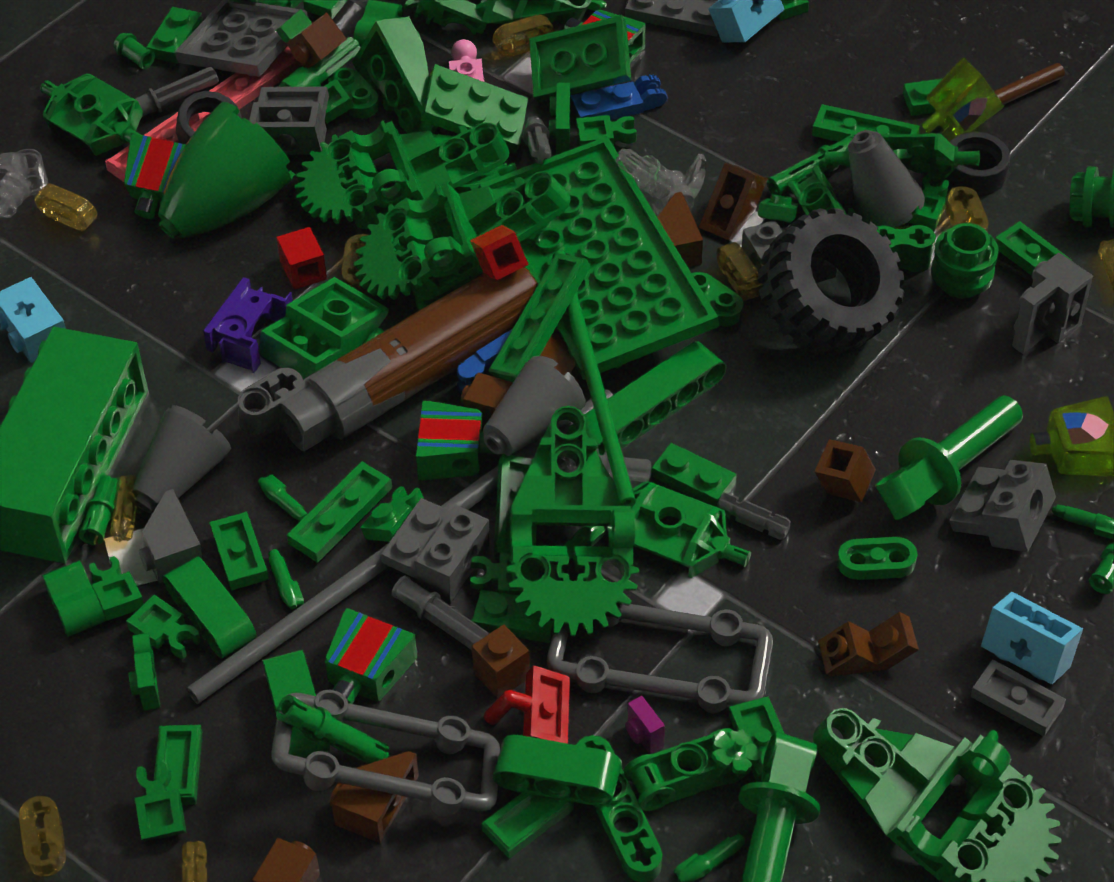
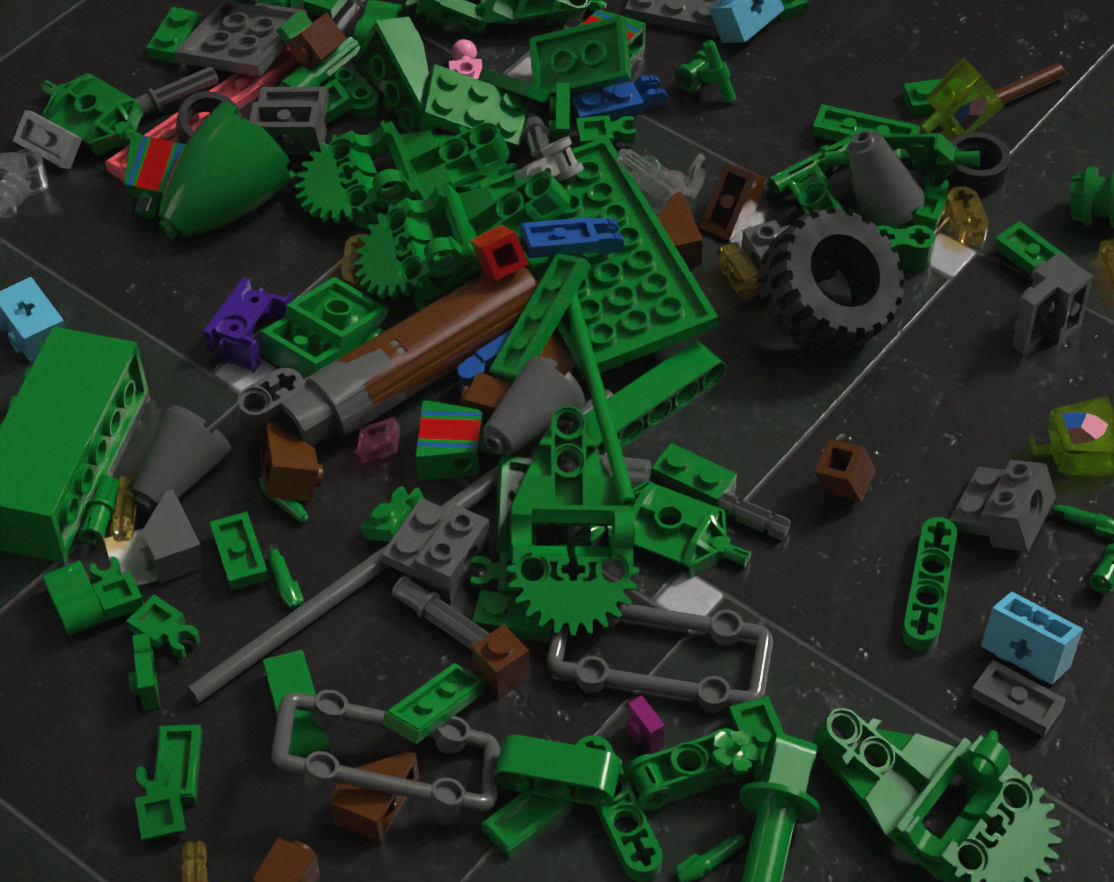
(34, 837): clear yellow beam -> none
(47, 138): none -> light grey plate
(65, 207): clear yellow beam -> none
(128, 46): green pin -> none
(209, 607): green beam -> none
(288, 465): none -> reddish brown slope
(301, 258): red brick -> none
(320, 725): green pin -> none
(339, 511): green plate -> none
(368, 656): green torso -> none
(378, 440): none -> clear pink plate
(434, 703): none -> green tile
(514, 37): clear yellow beam -> none
(514, 85): none -> green tile
(543, 705): red plate -> none
(556, 160): none -> light grey piece
(571, 237): none -> blue hinge
(706, 68): none -> green piece
(717, 294): green plate -> none
(779, 208): green plate -> none
(856, 650): reddish brown slope -> none
(876, 558): green plate -> none
(929, 583): none -> green beam
(931, 469): green piece -> none
(964, 260): green piece -> none

